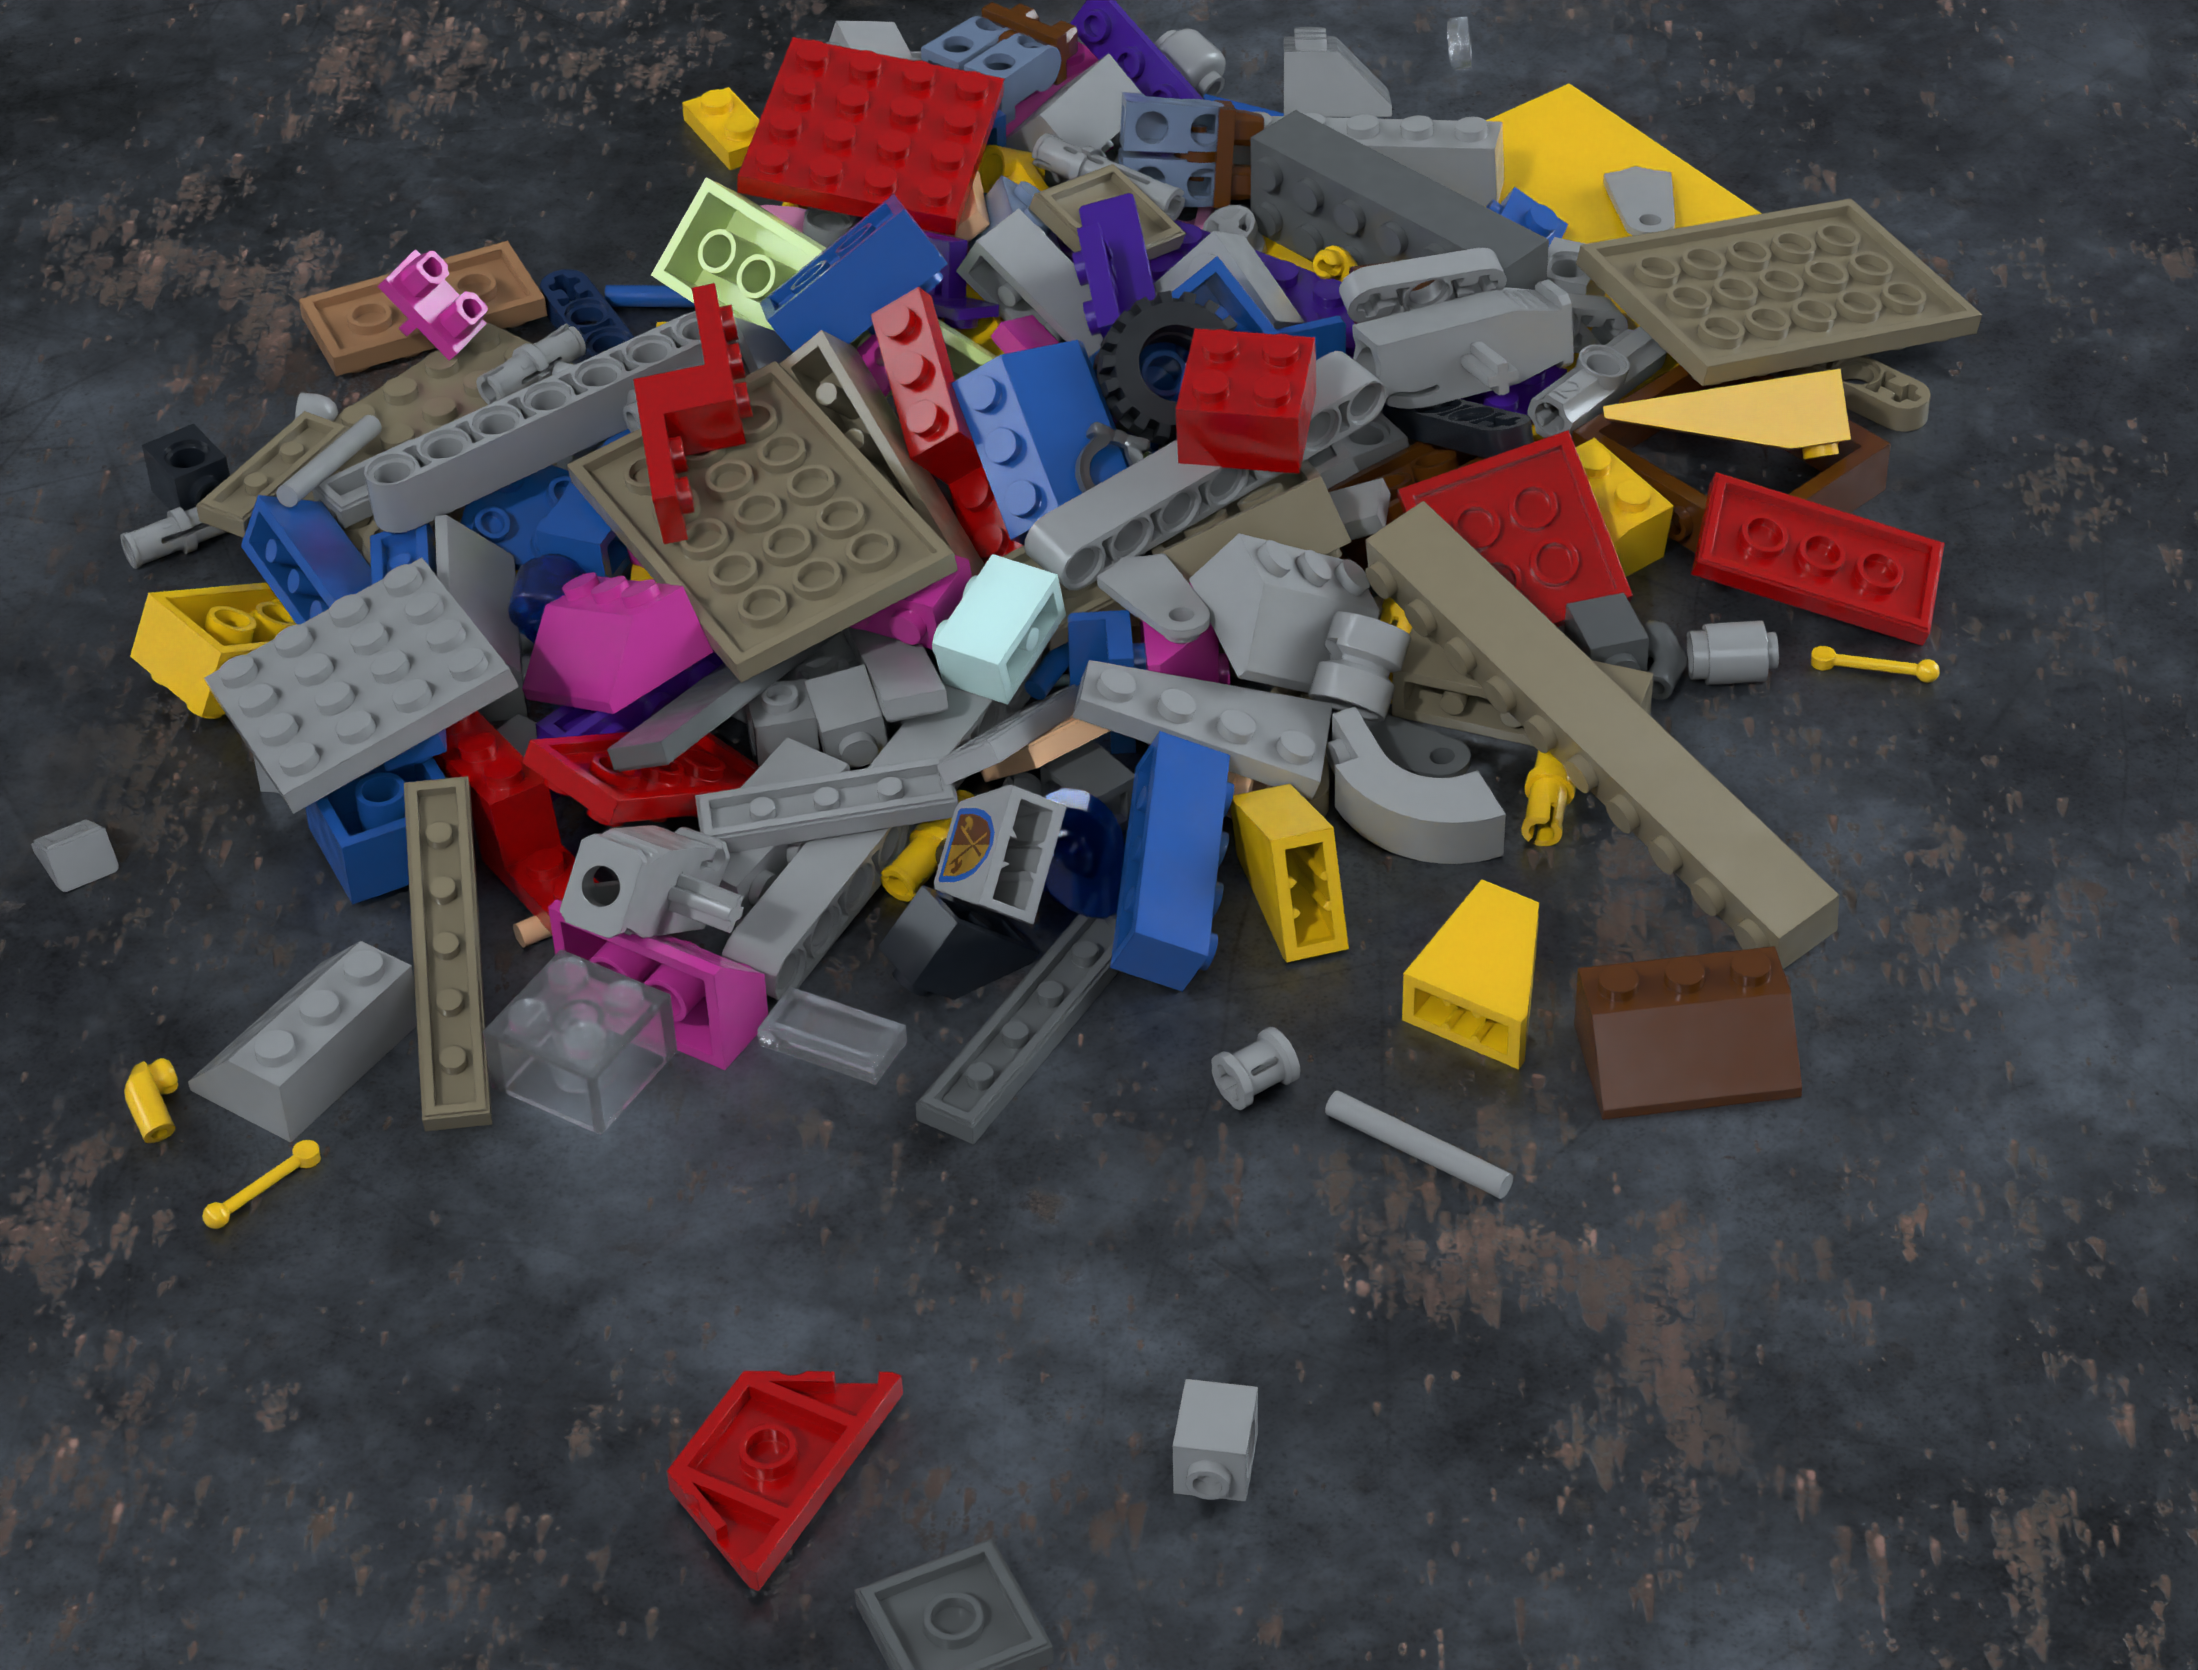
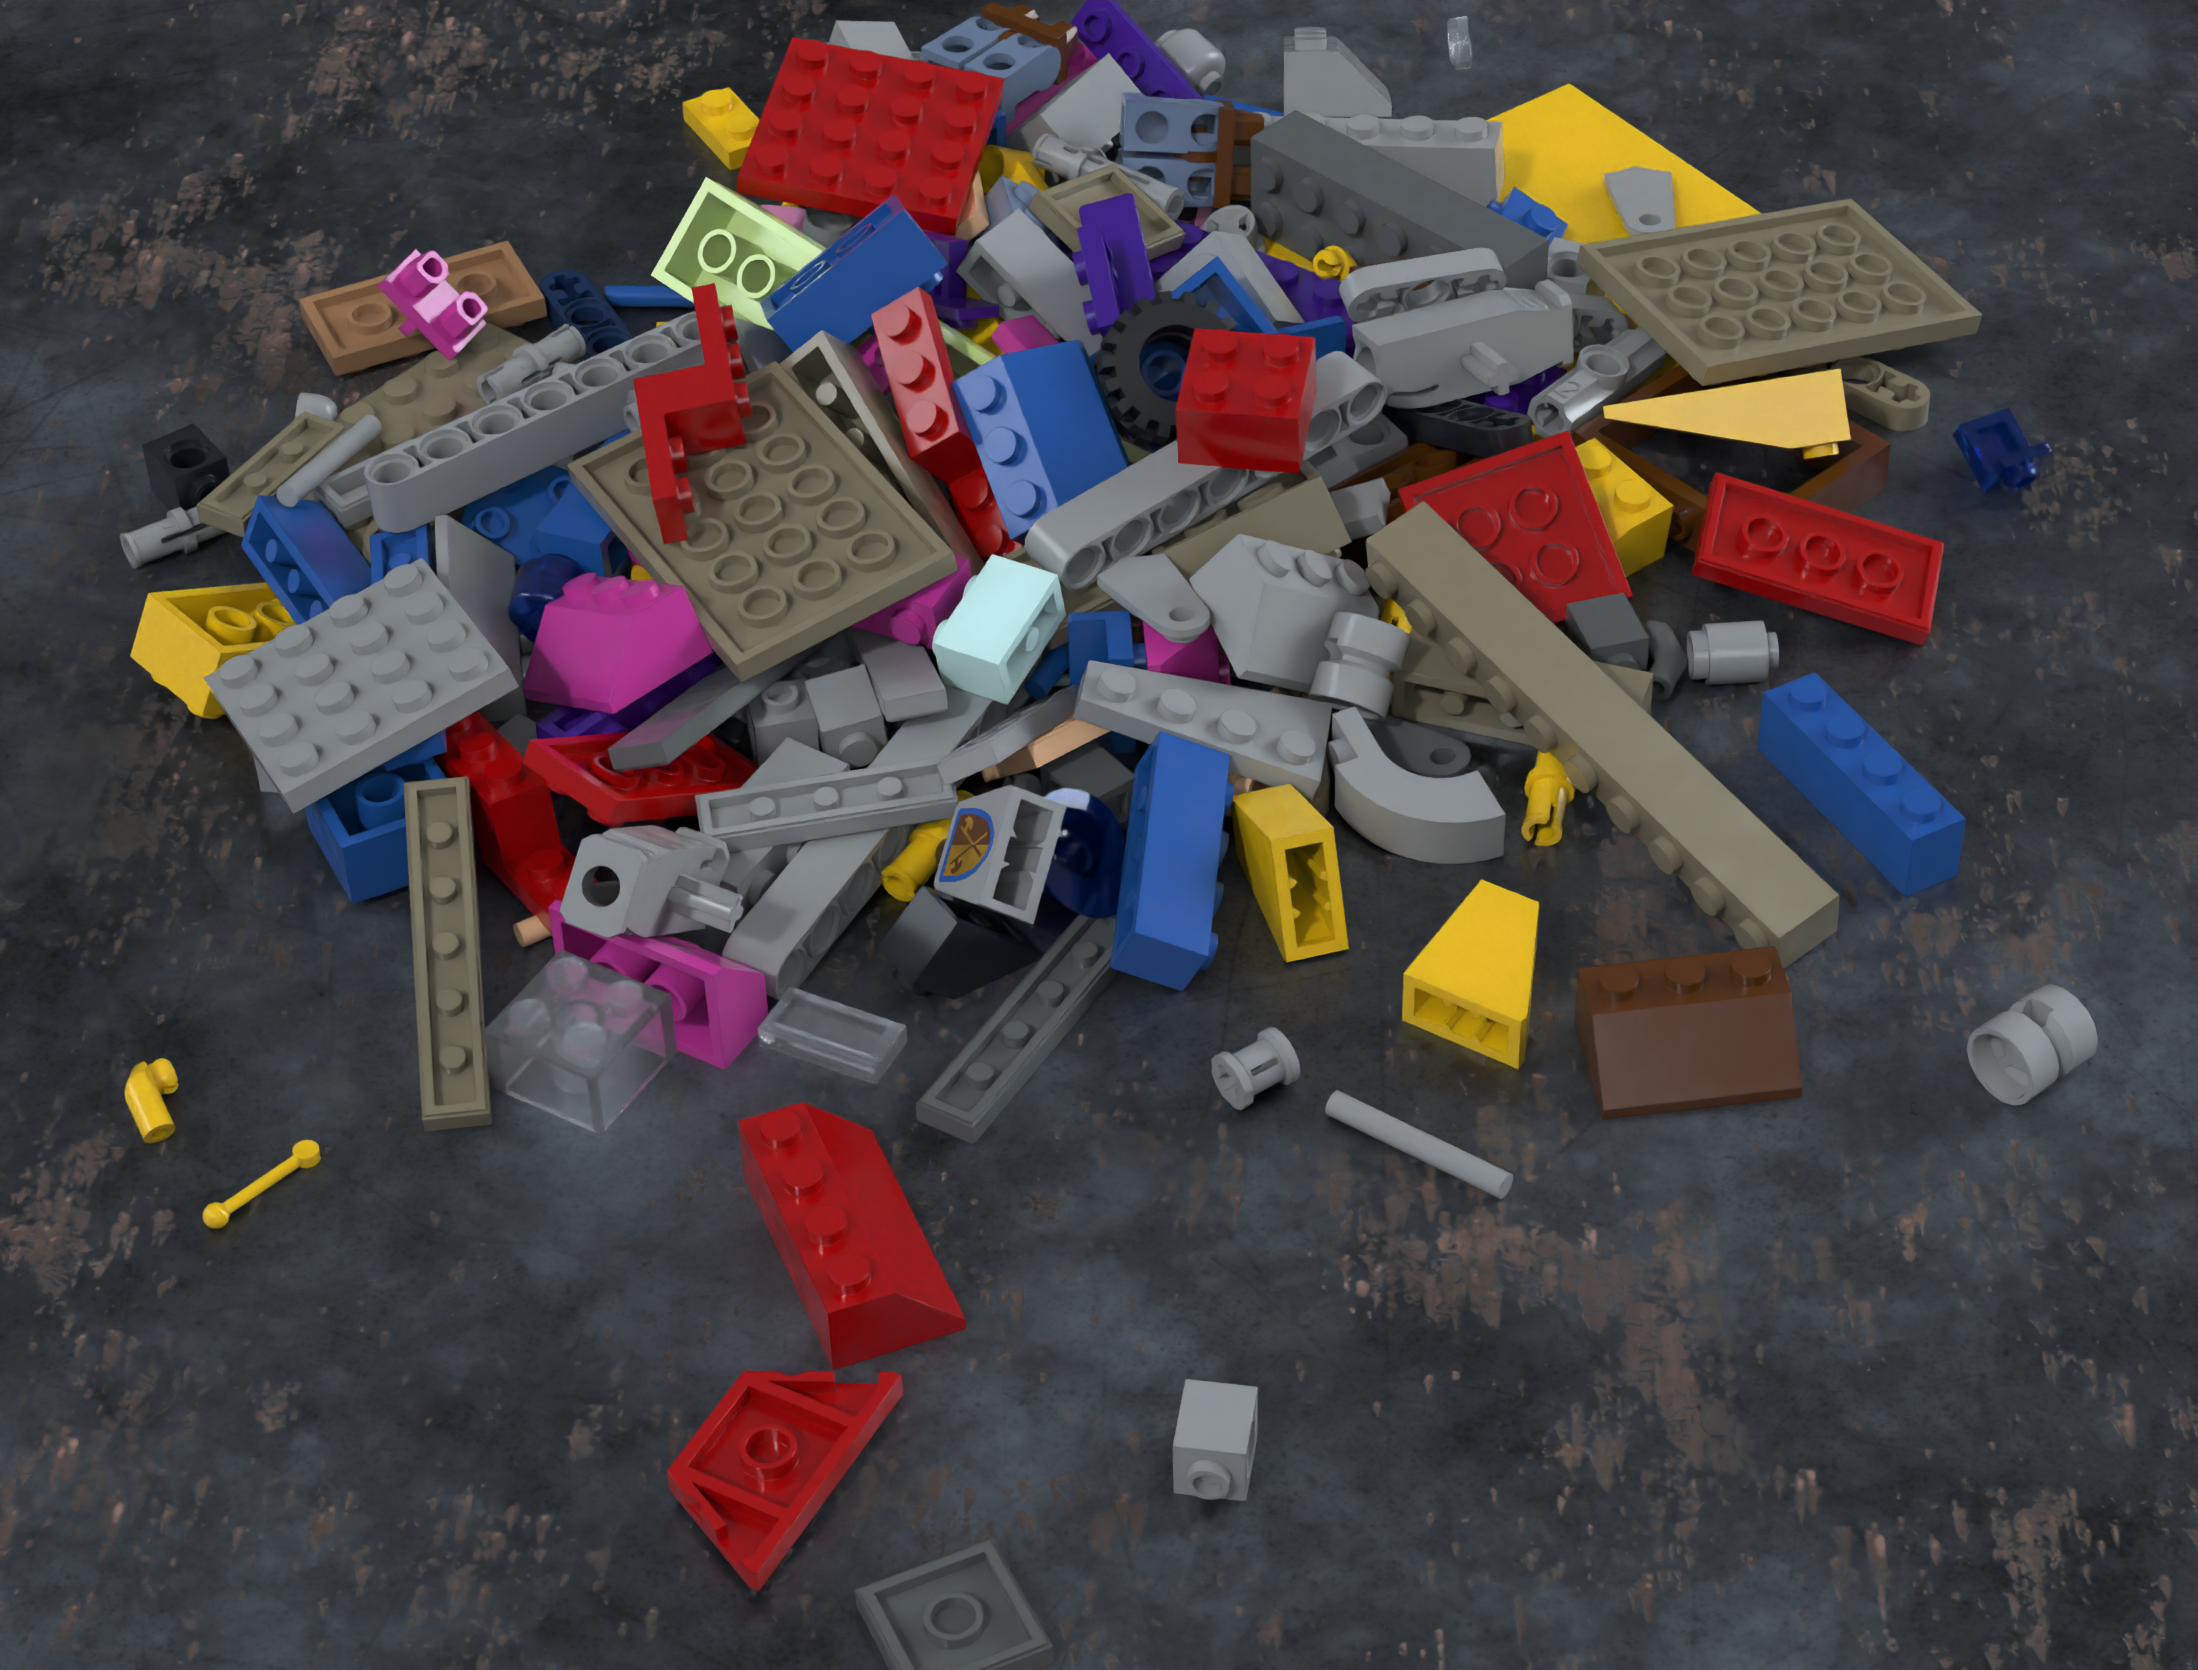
(76, 855): light grey slope -> none
(314, 1041): light grey slope -> none
(845, 1234): none -> red slope
(1100, 437): dark grey piece -> none
(1825, 658): yellow hinge -> none
(1861, 784): none -> blue brick
(2000, 452): none -> clear blue bracket
(2032, 1044): none -> light grey wheel

